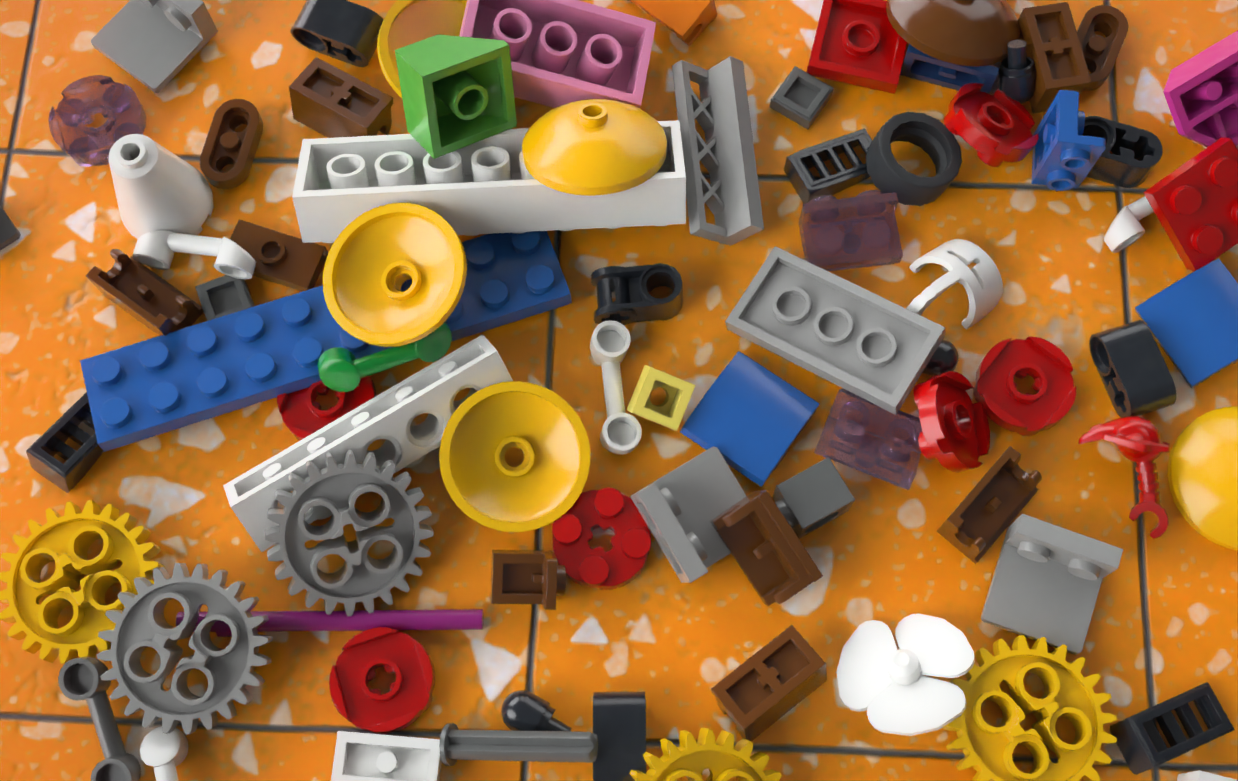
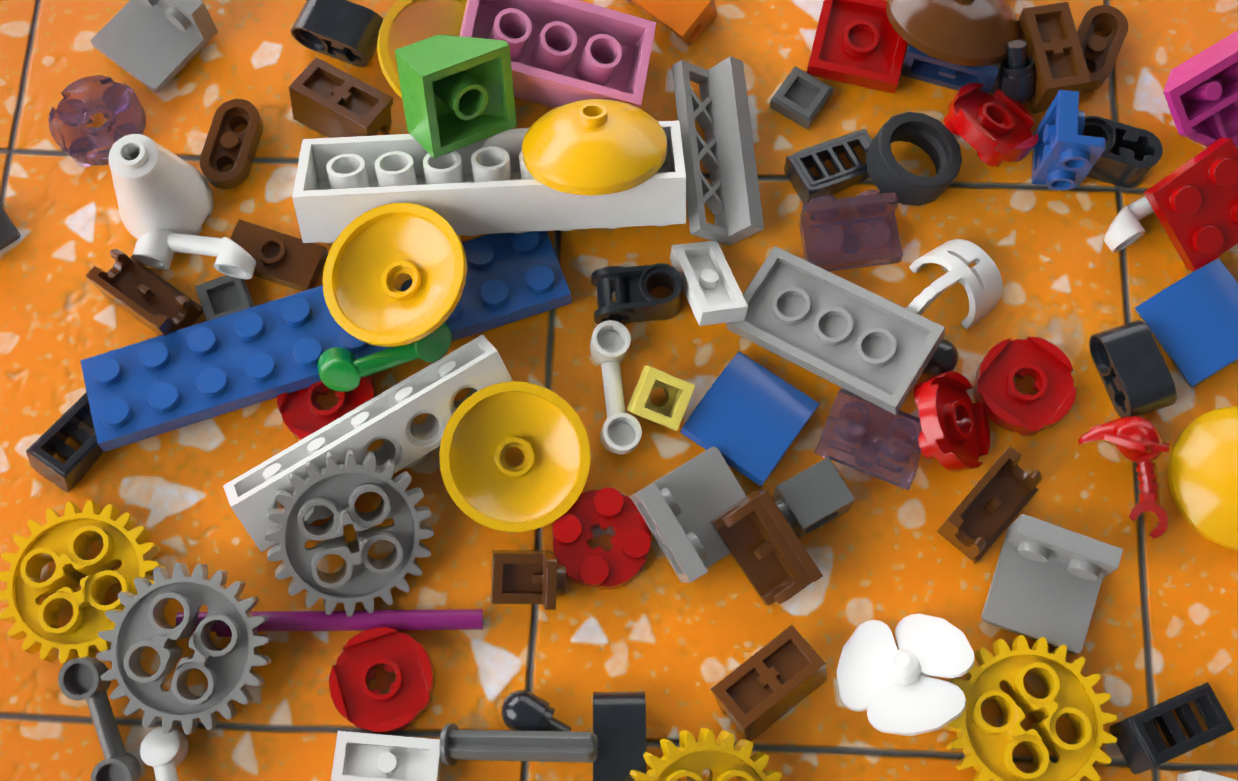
(708, 283): none -> white plate

